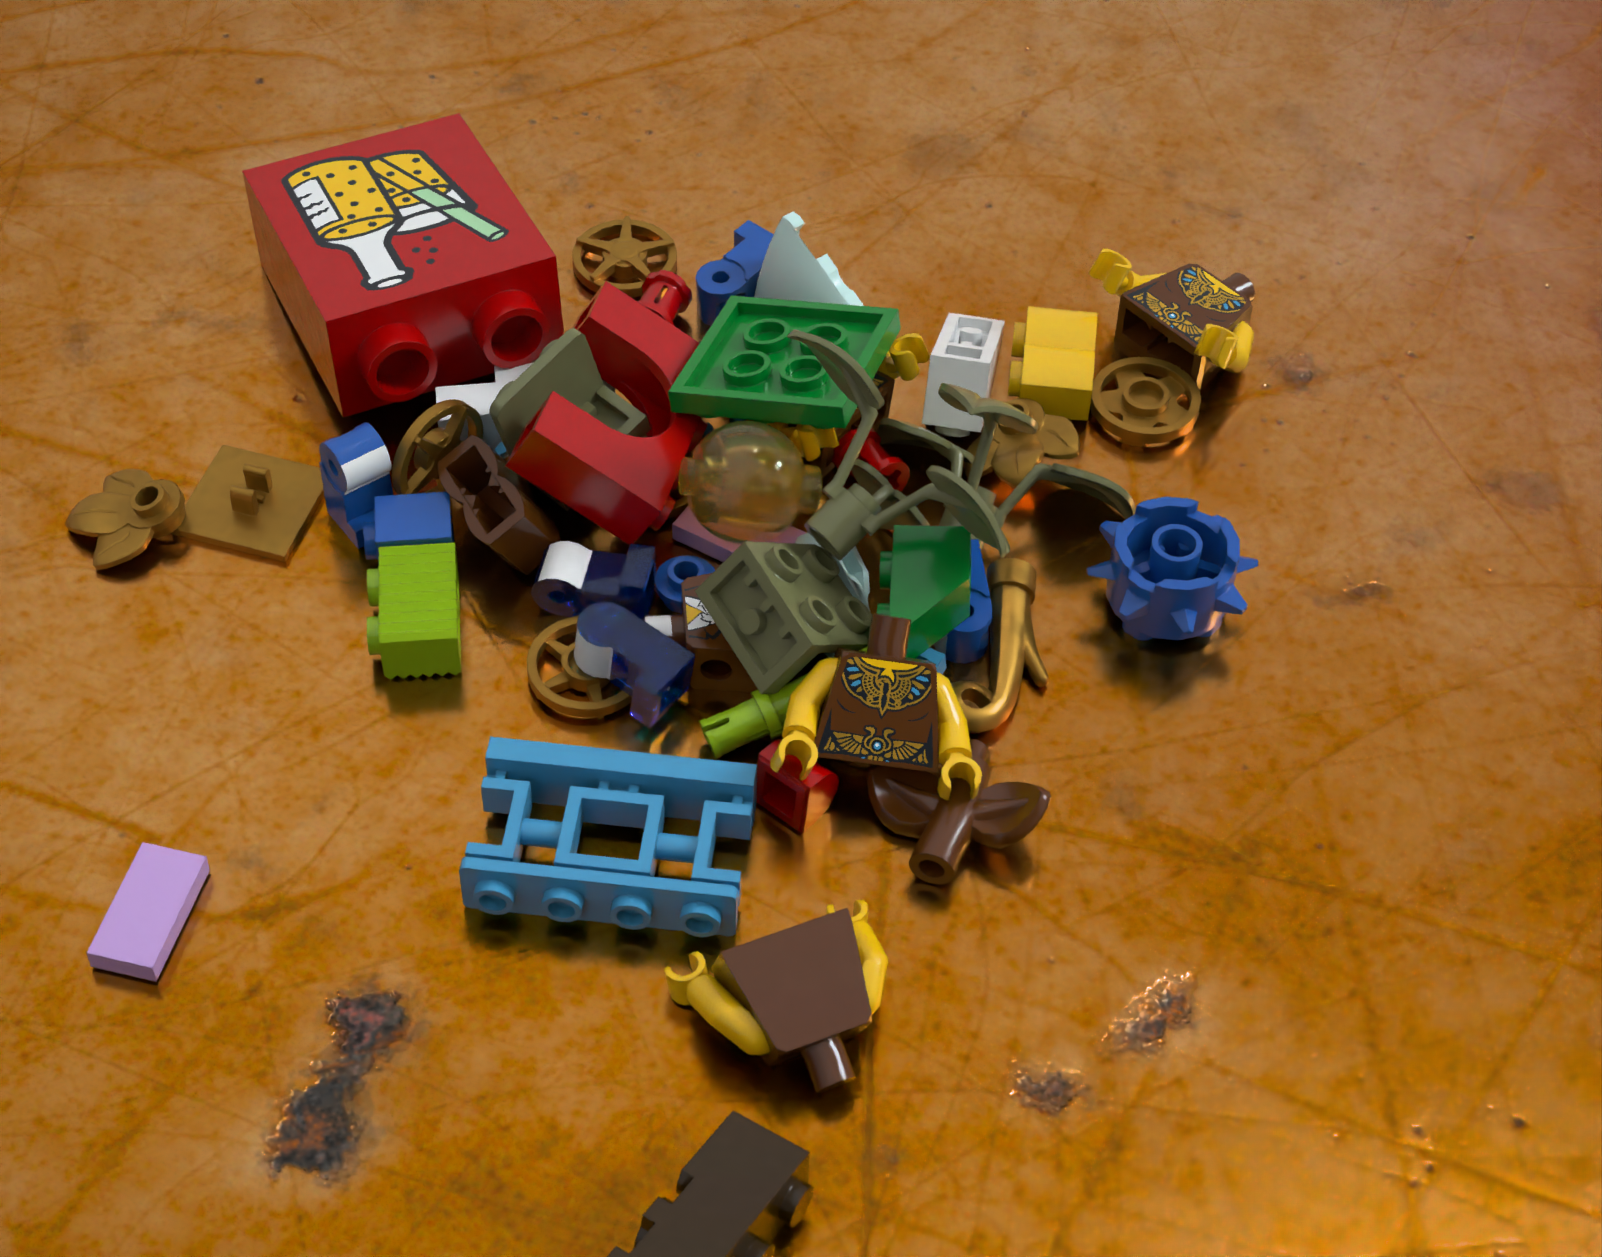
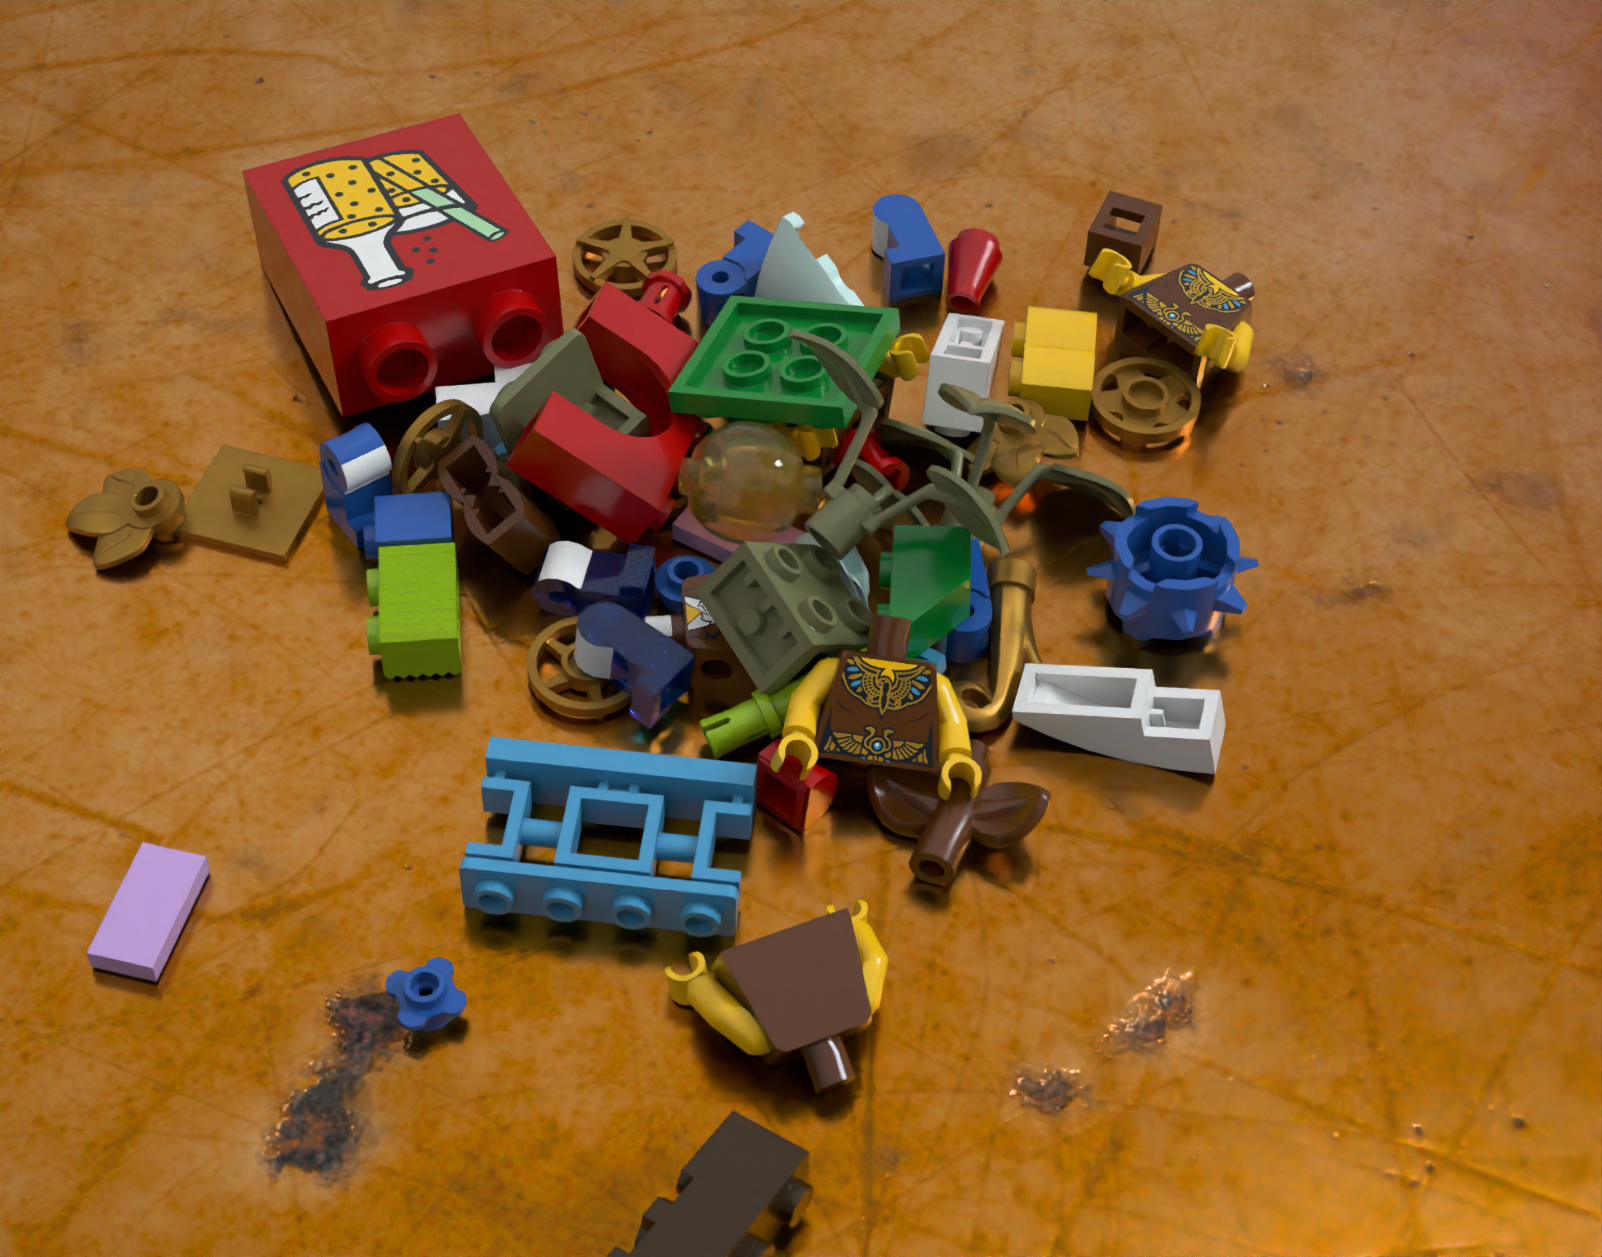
(429, 1011): none -> blue plate
(909, 248): none -> blue leg
(971, 267): none -> red cone
(1123, 715): none -> white slope
(1130, 244): none -> reddish brown brick

